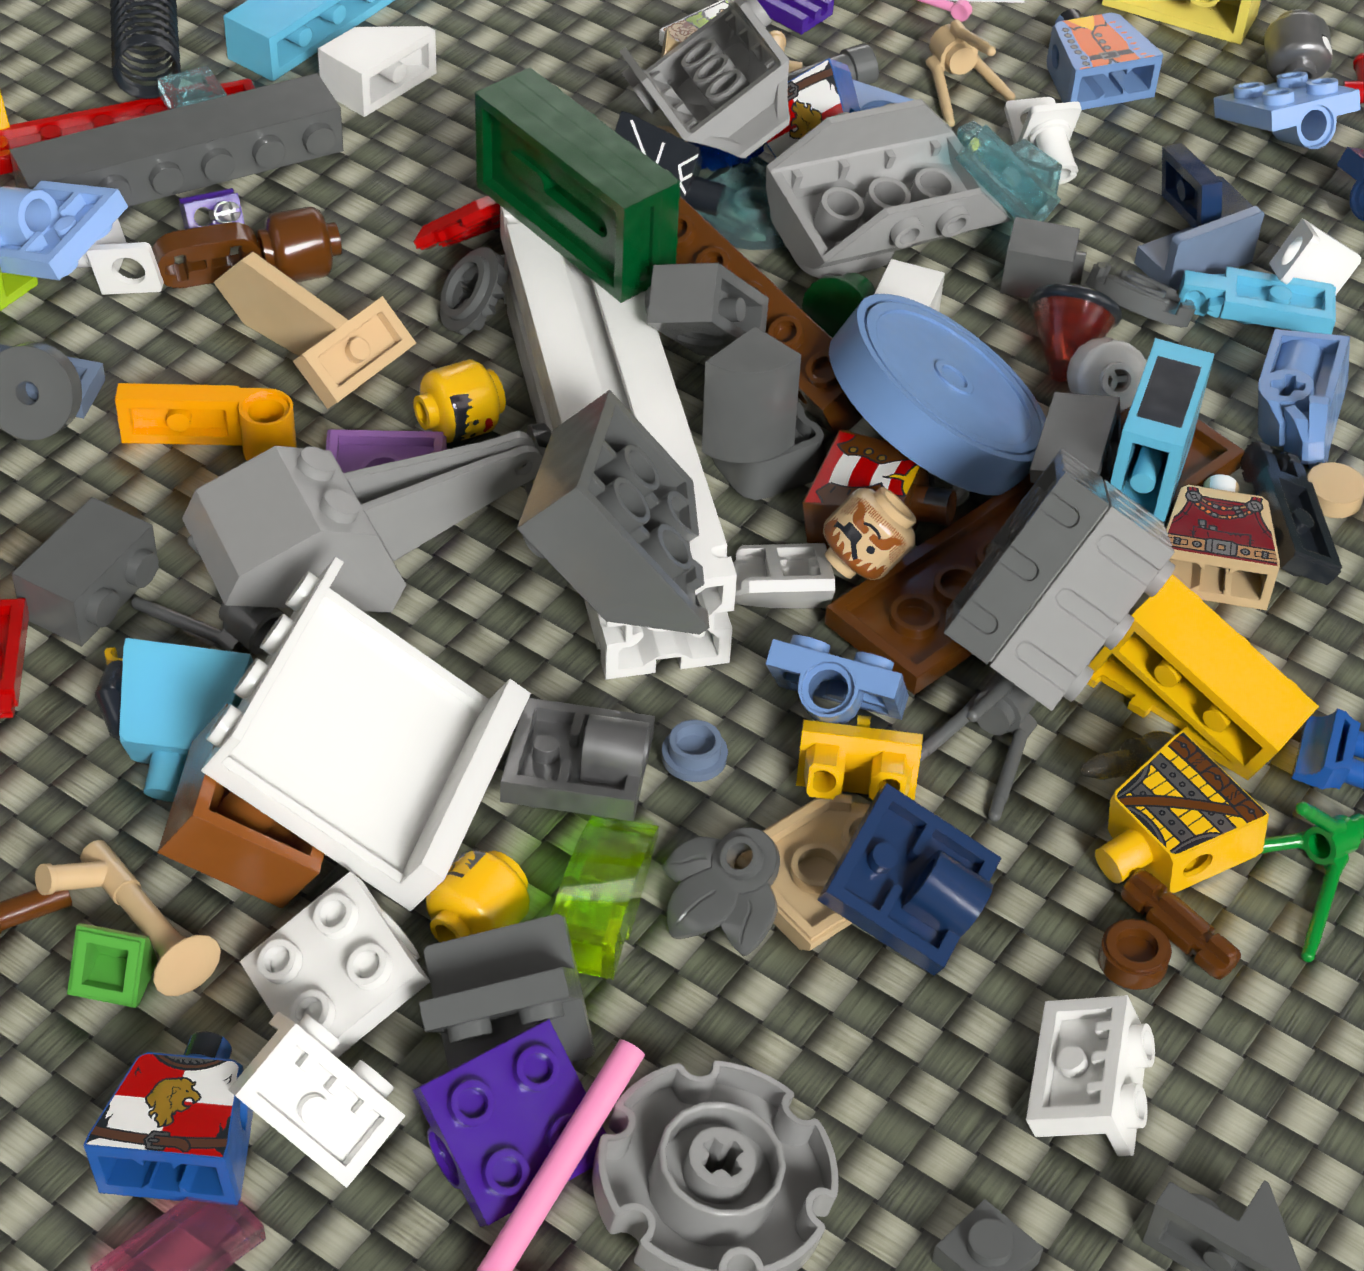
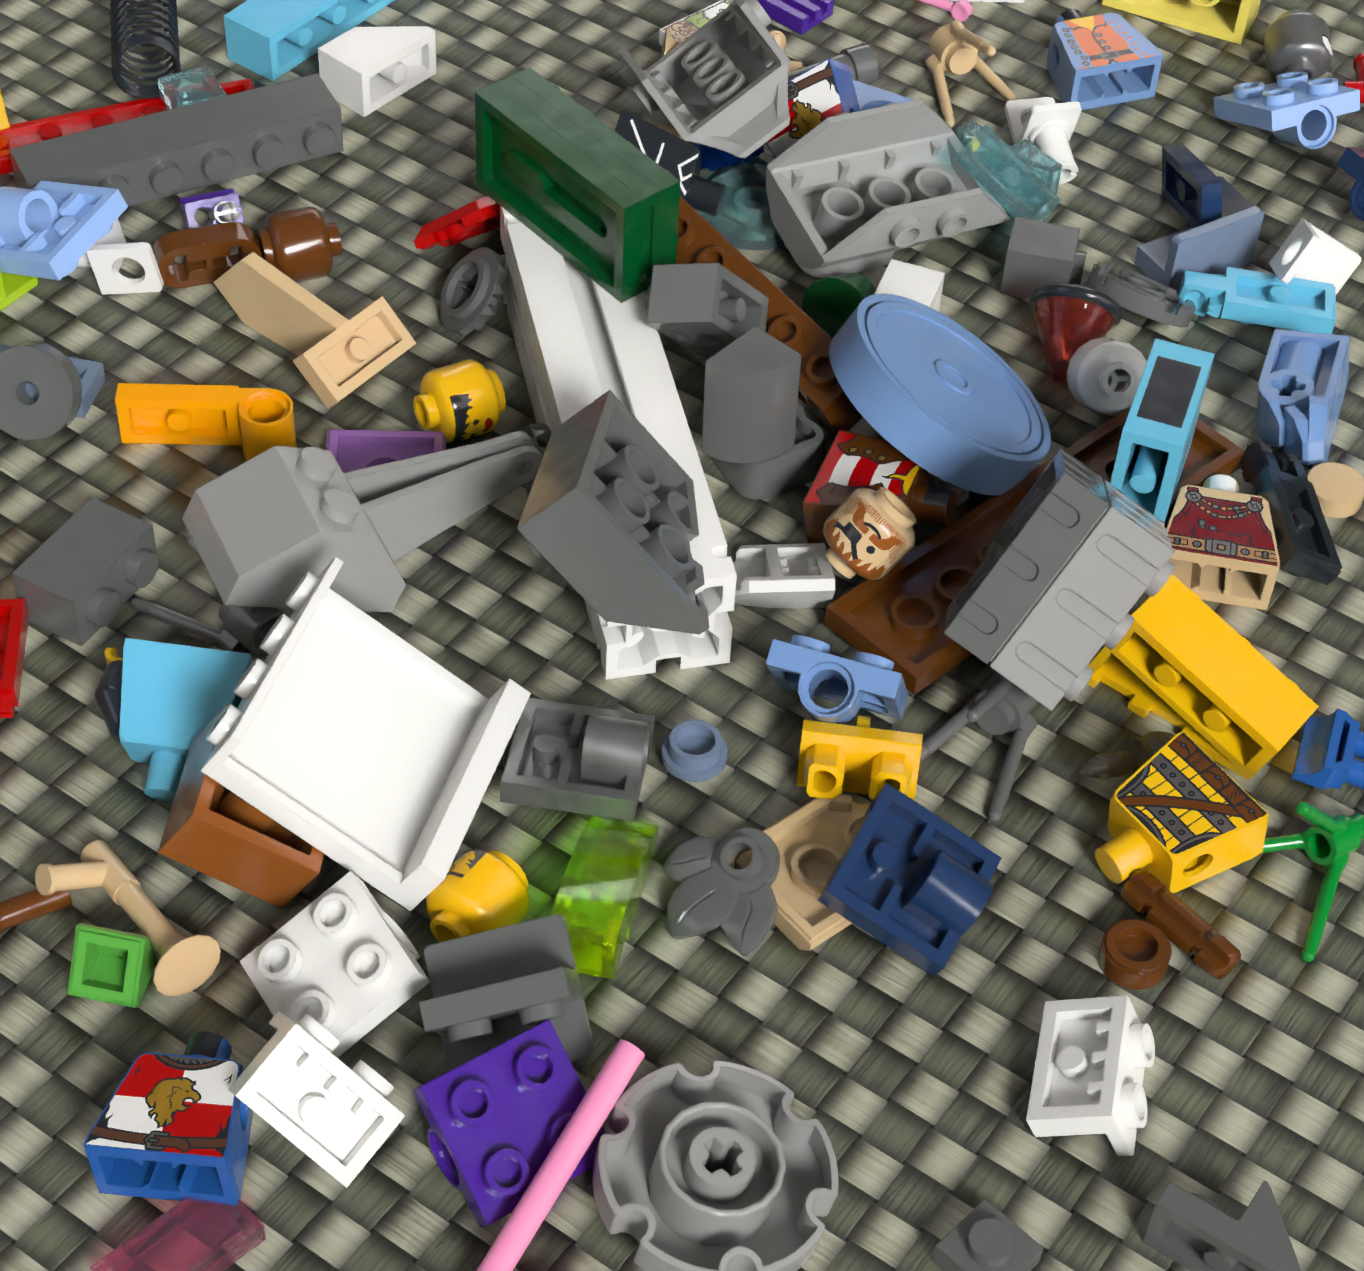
(1084, 428): dark grey hinge -> none

